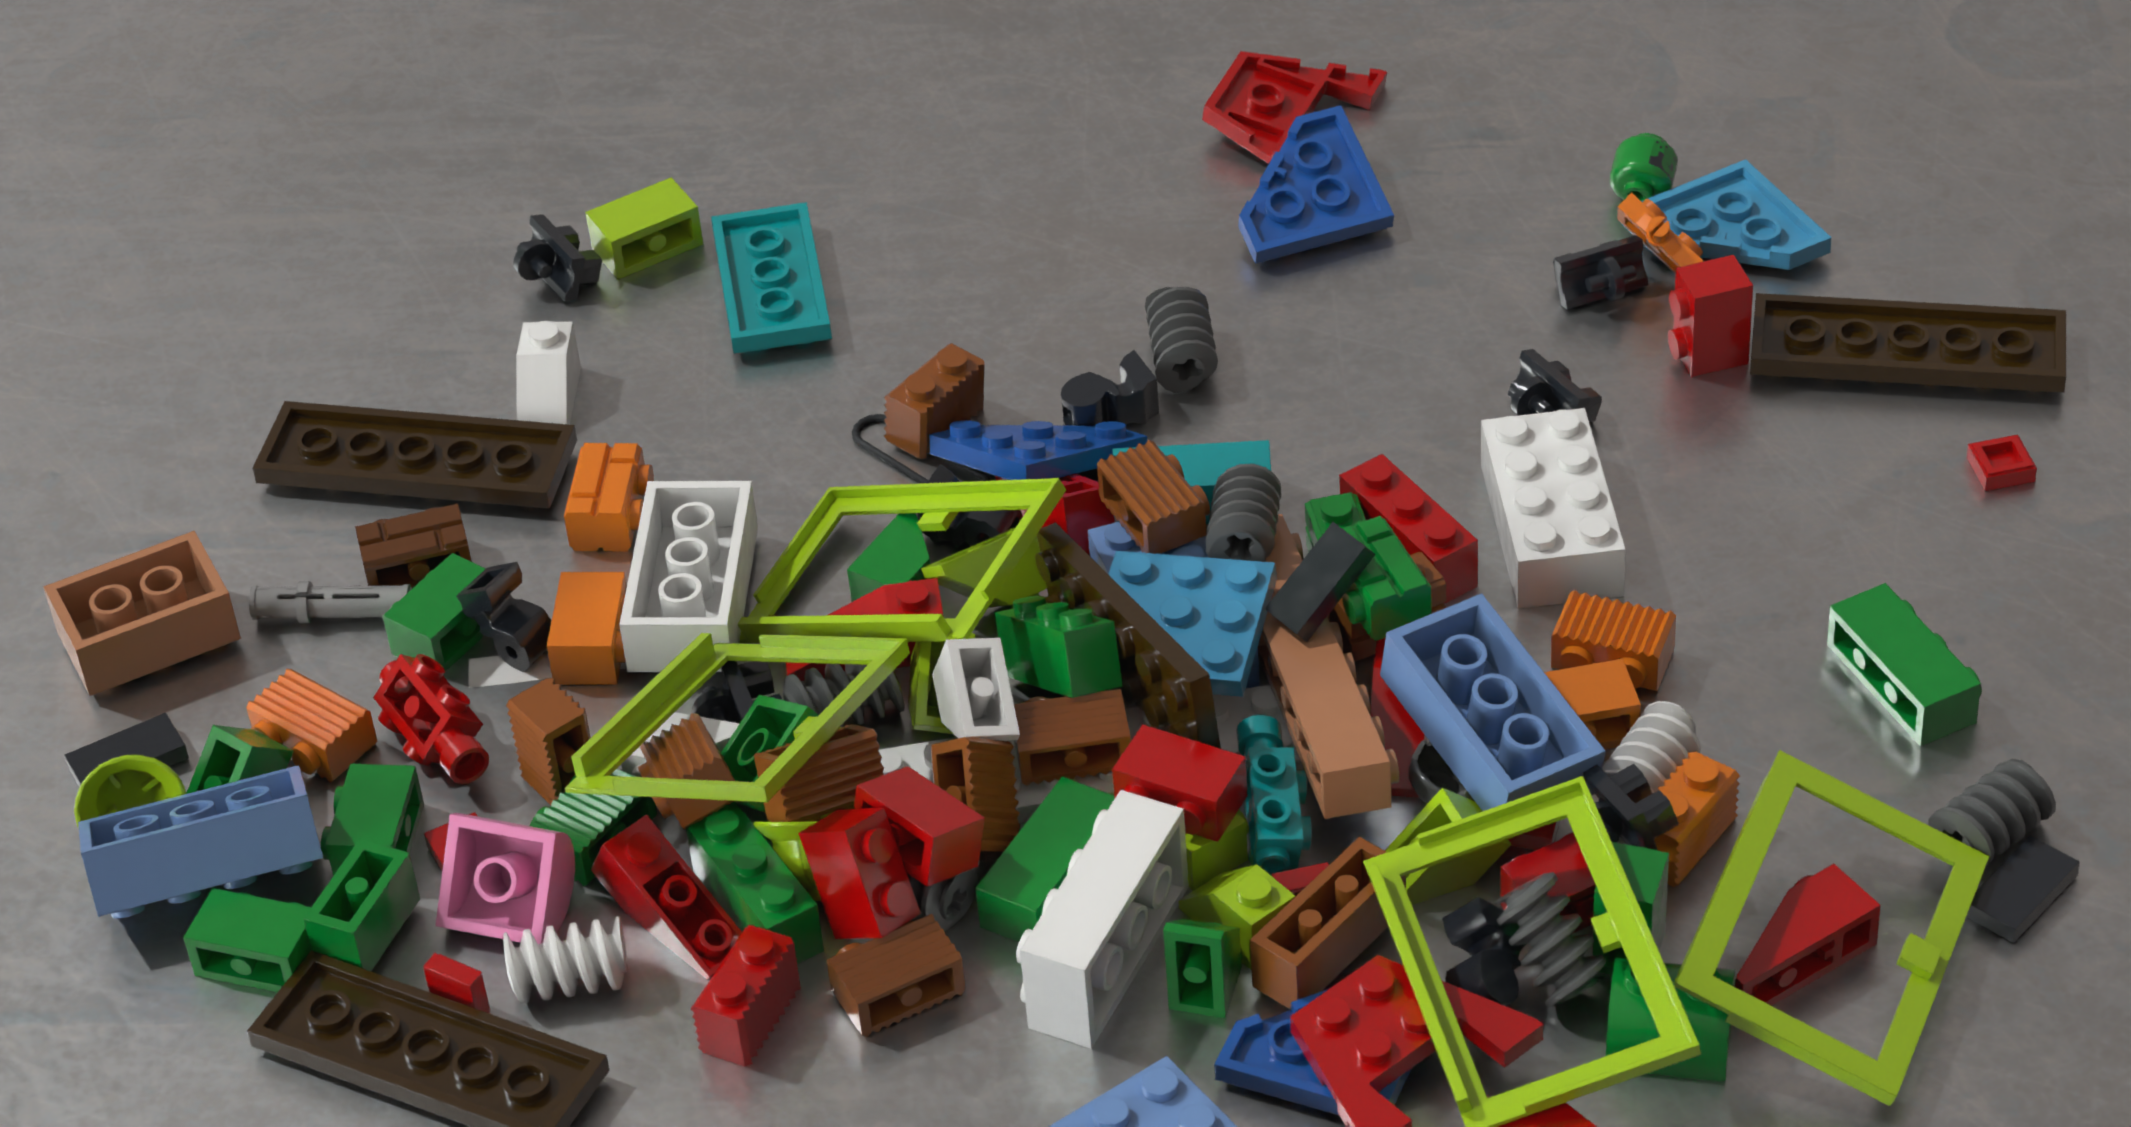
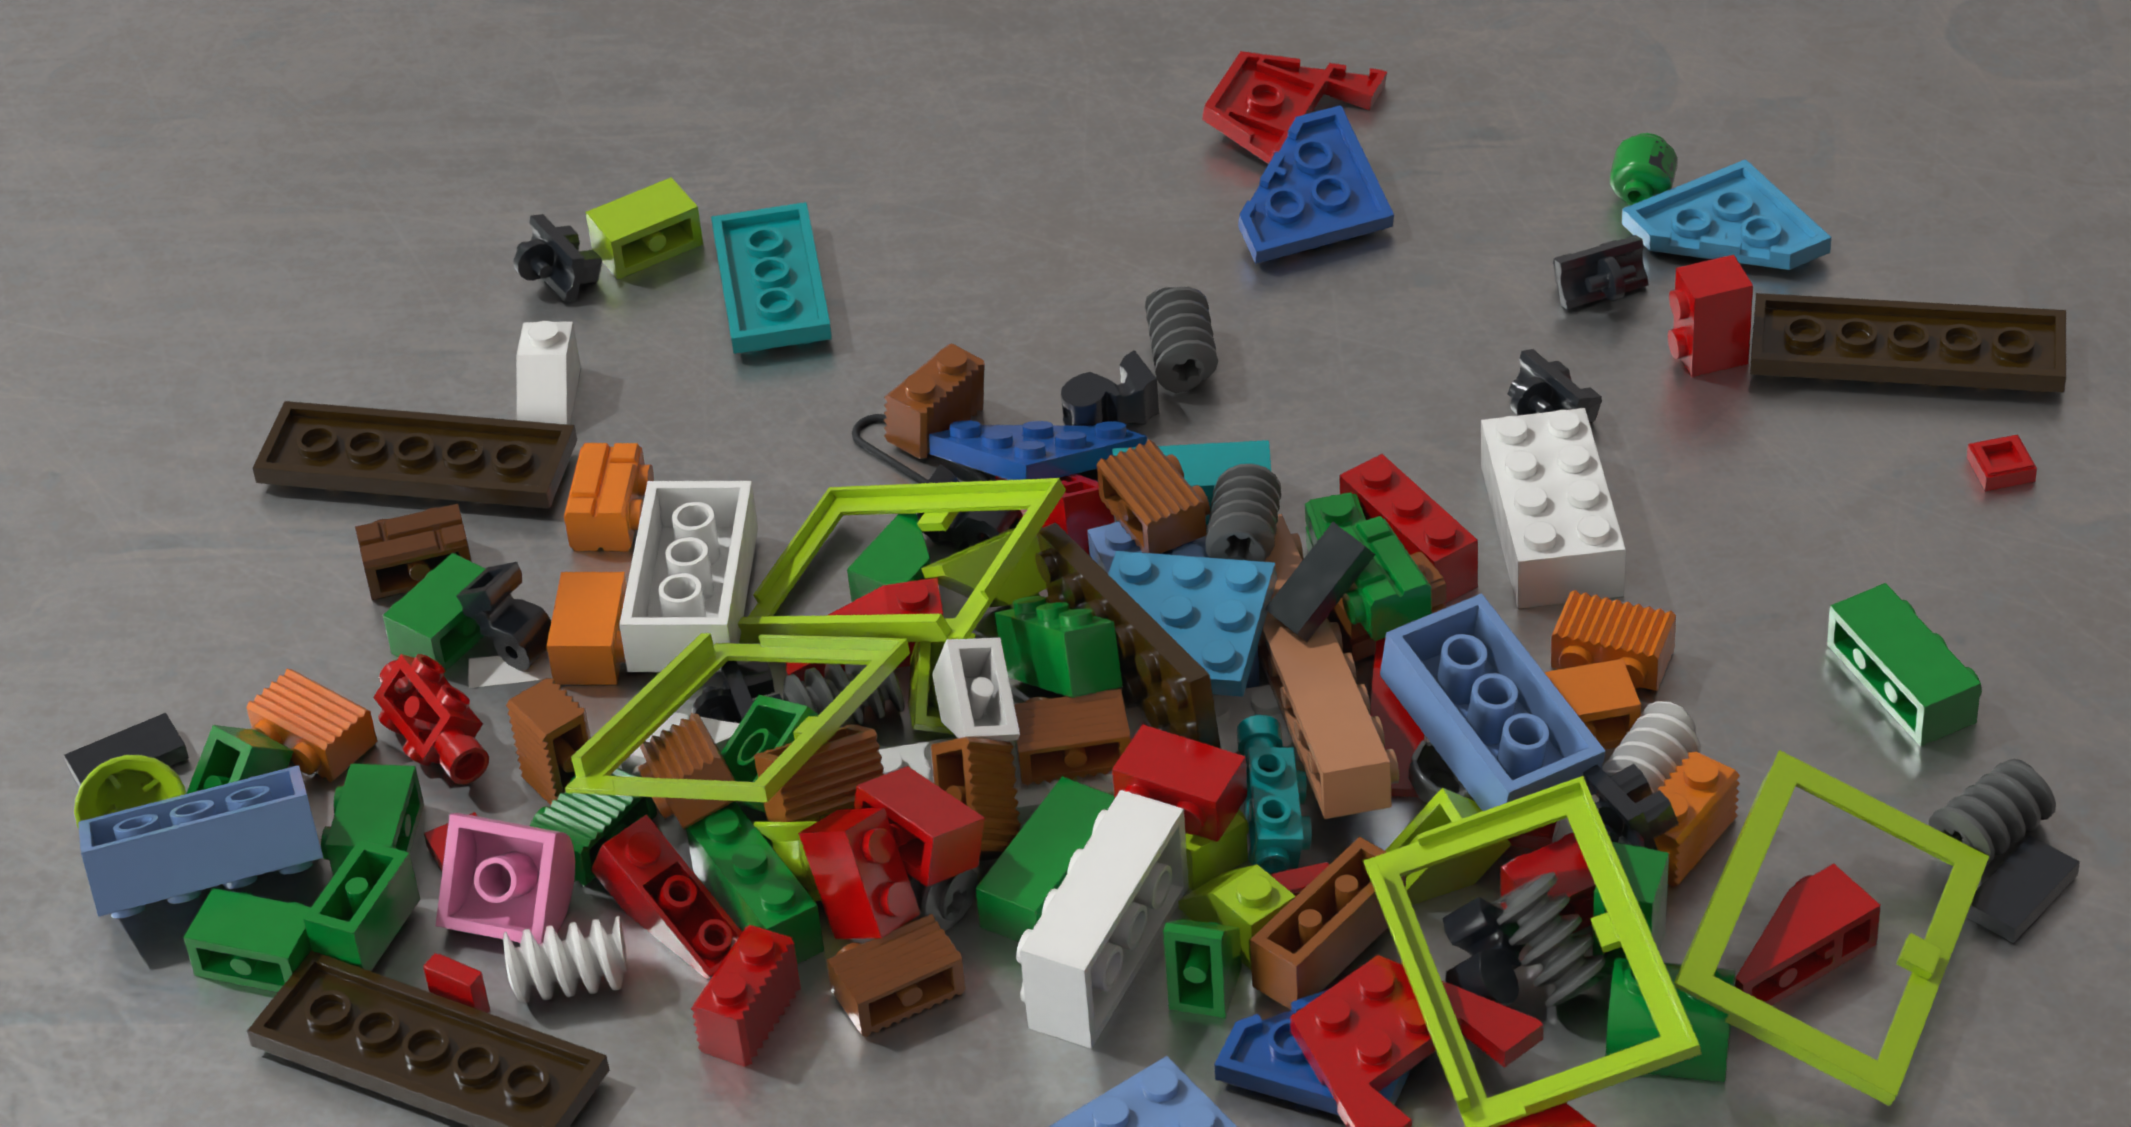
(142, 613): nougat brick -> none
(323, 601): light grey pin -> none
(1649, 223): orange plate -> none

